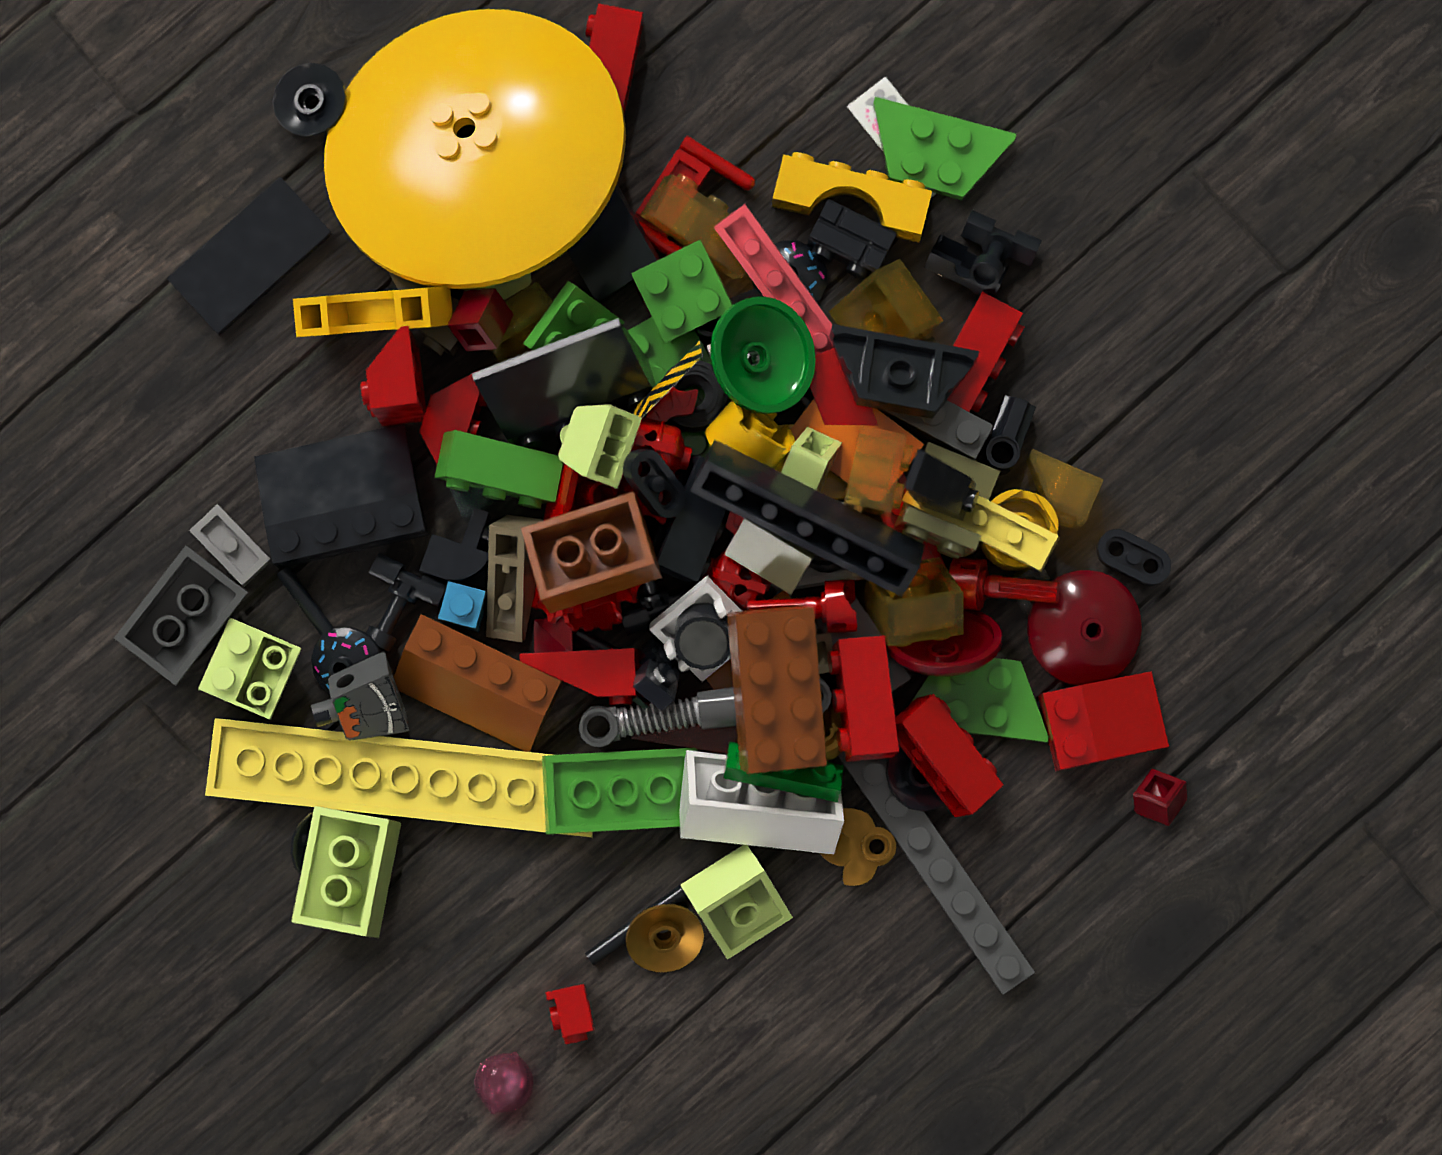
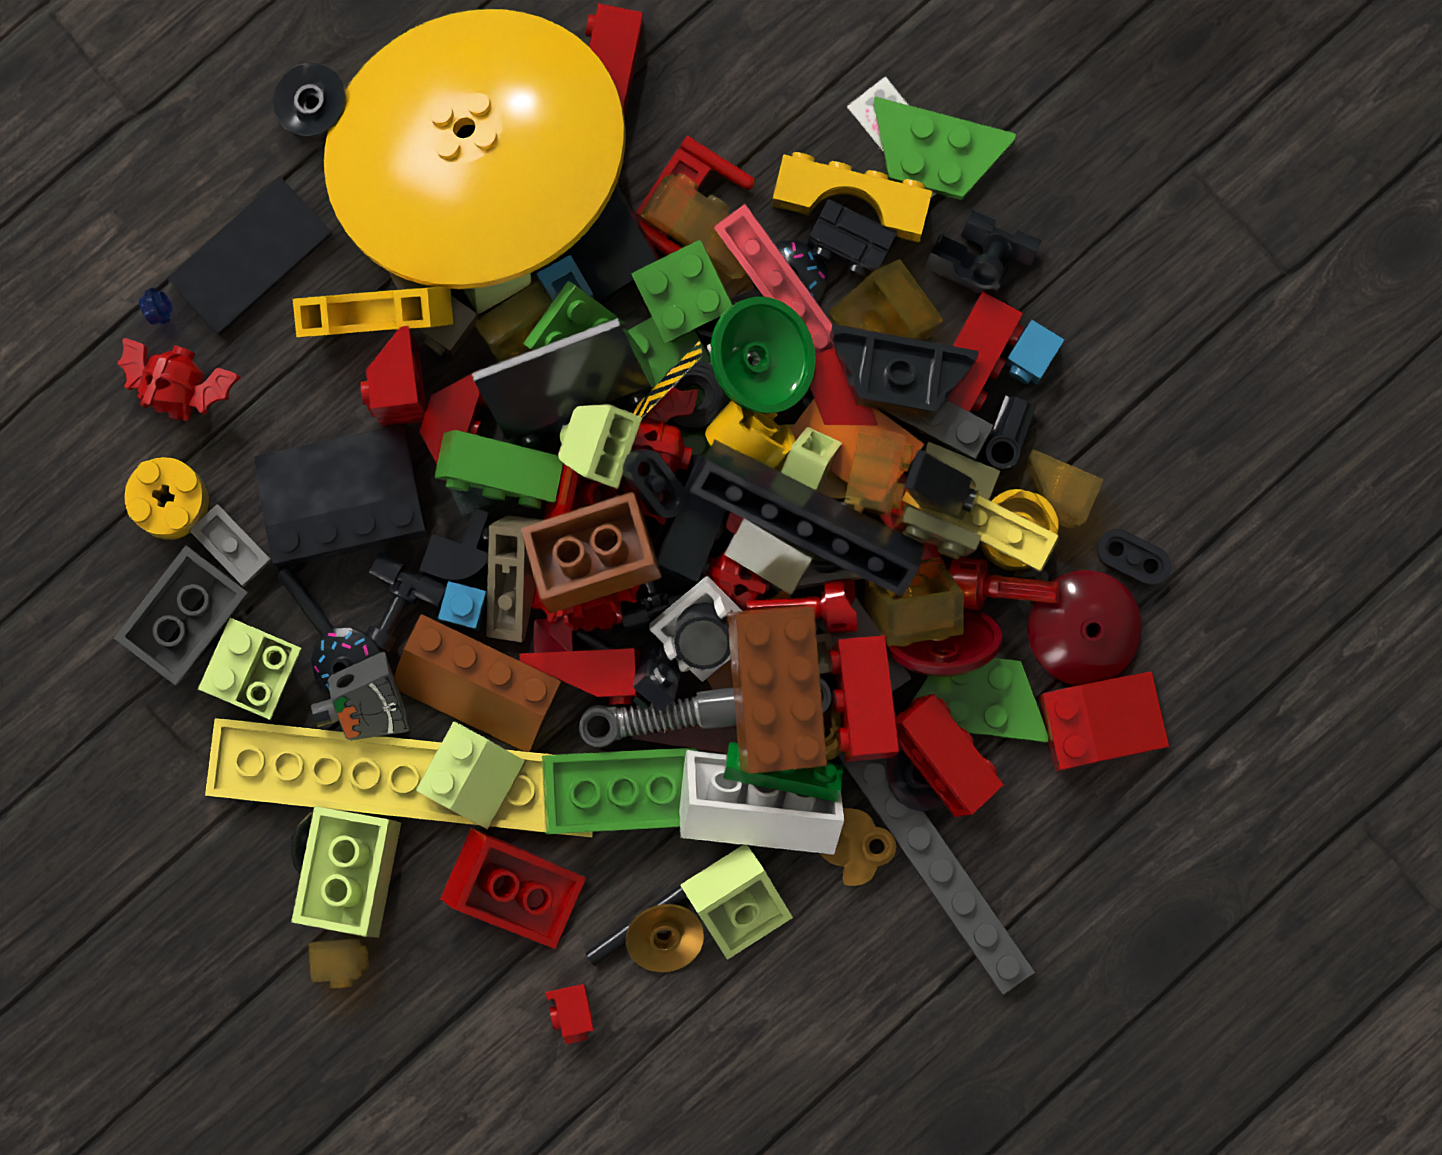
(155, 306): none -> clear blue plate
(155, 479): none -> yellow brick
(173, 380): none -> red helmet
(337, 962): none -> clear yellow brick
(470, 775): none -> yellowish green slope
(480, 319): dark red brick -> none
(503, 1082): clear pink hat -> none
(512, 888): none -> red slope
(556, 276): none -> dark azure brick
(1033, 353): none -> dark azure brick
(1160, 797): dark red slope -> none

